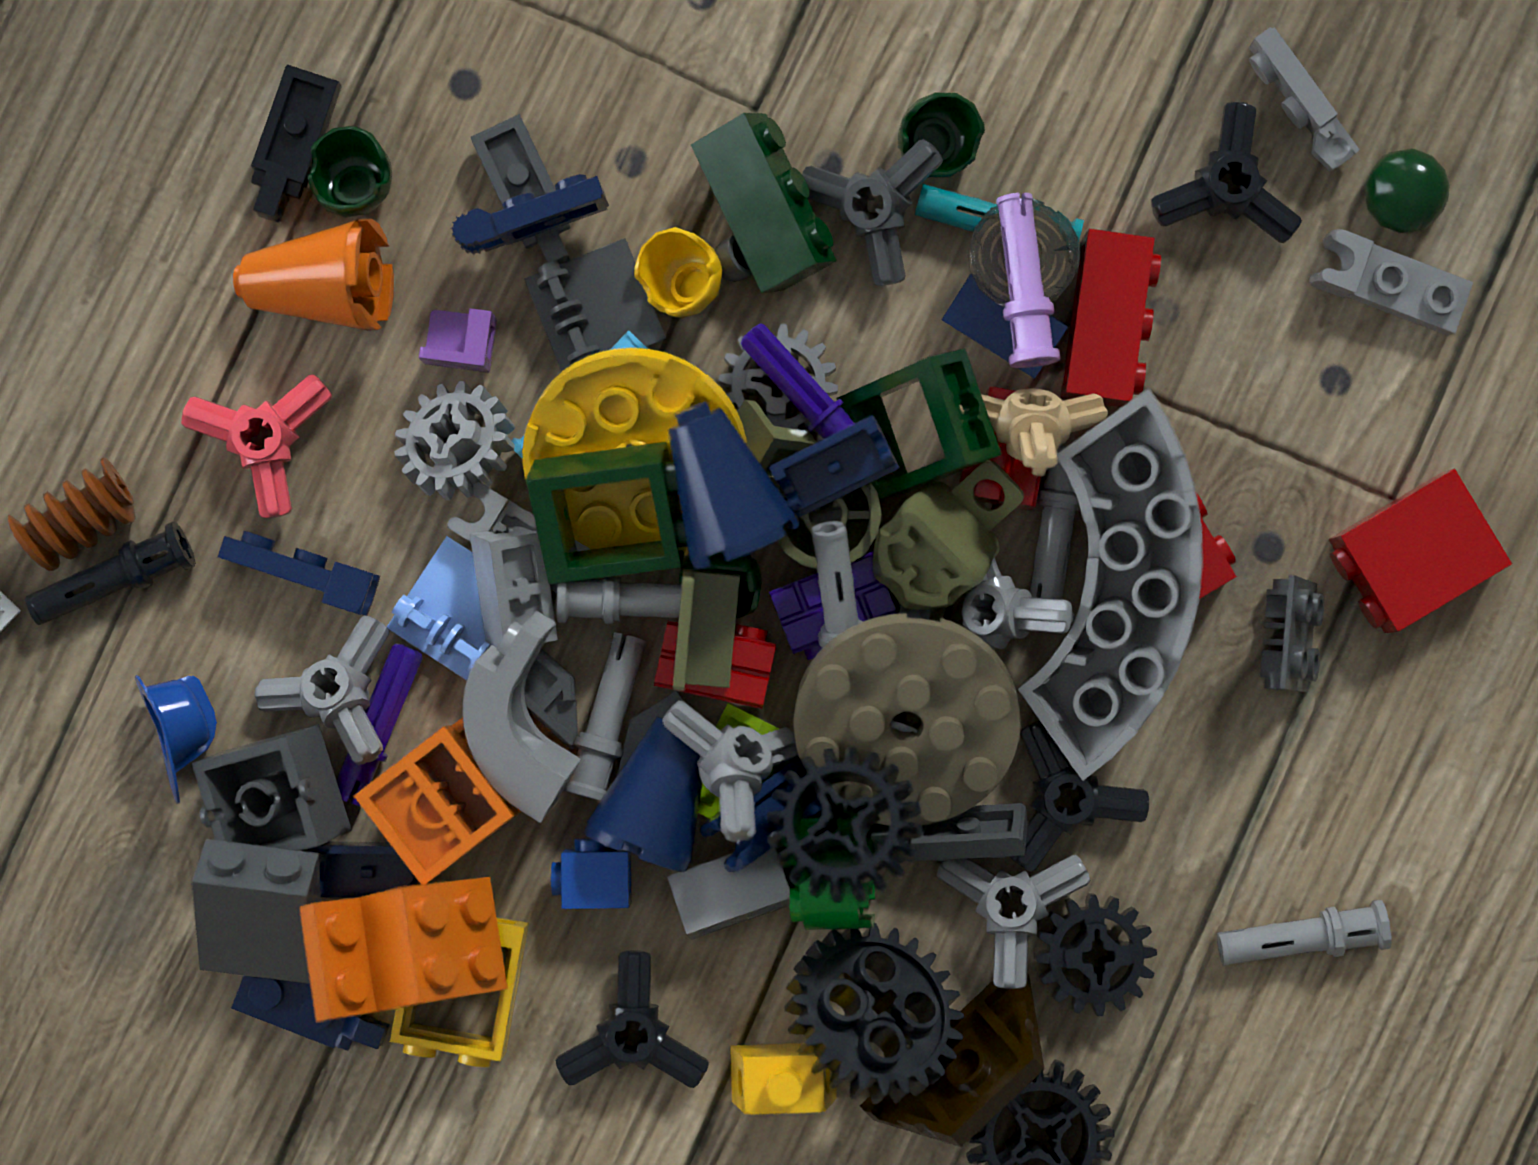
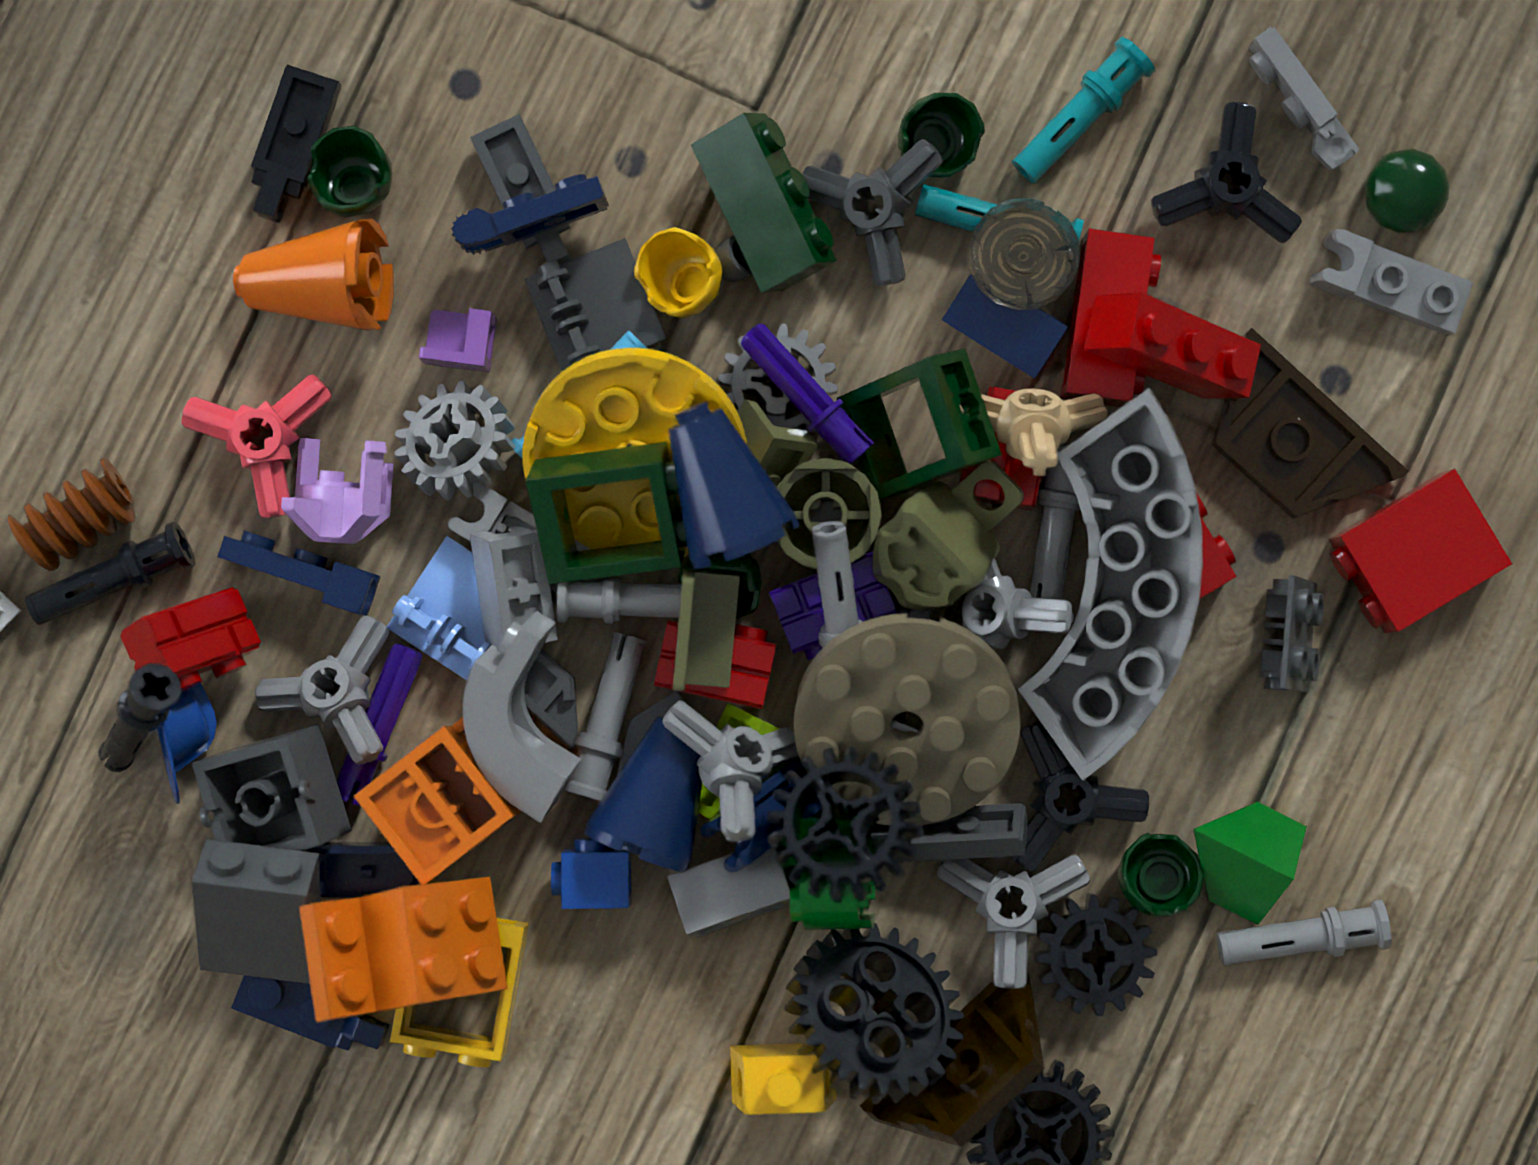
(139, 712): none -> black pin
(194, 637): none -> red brick
(339, 509): none -> lavender piece
(609, 1048): black bush -> none
(834, 466): dark blue hinge -> none
(1028, 307): lavender pin -> none
(1095, 97): none -> teal pin
(1160, 875): none -> dark green hair
(1172, 346): none -> red brick
(1249, 858): none -> green slope
(1298, 440): none -> dark brown wing

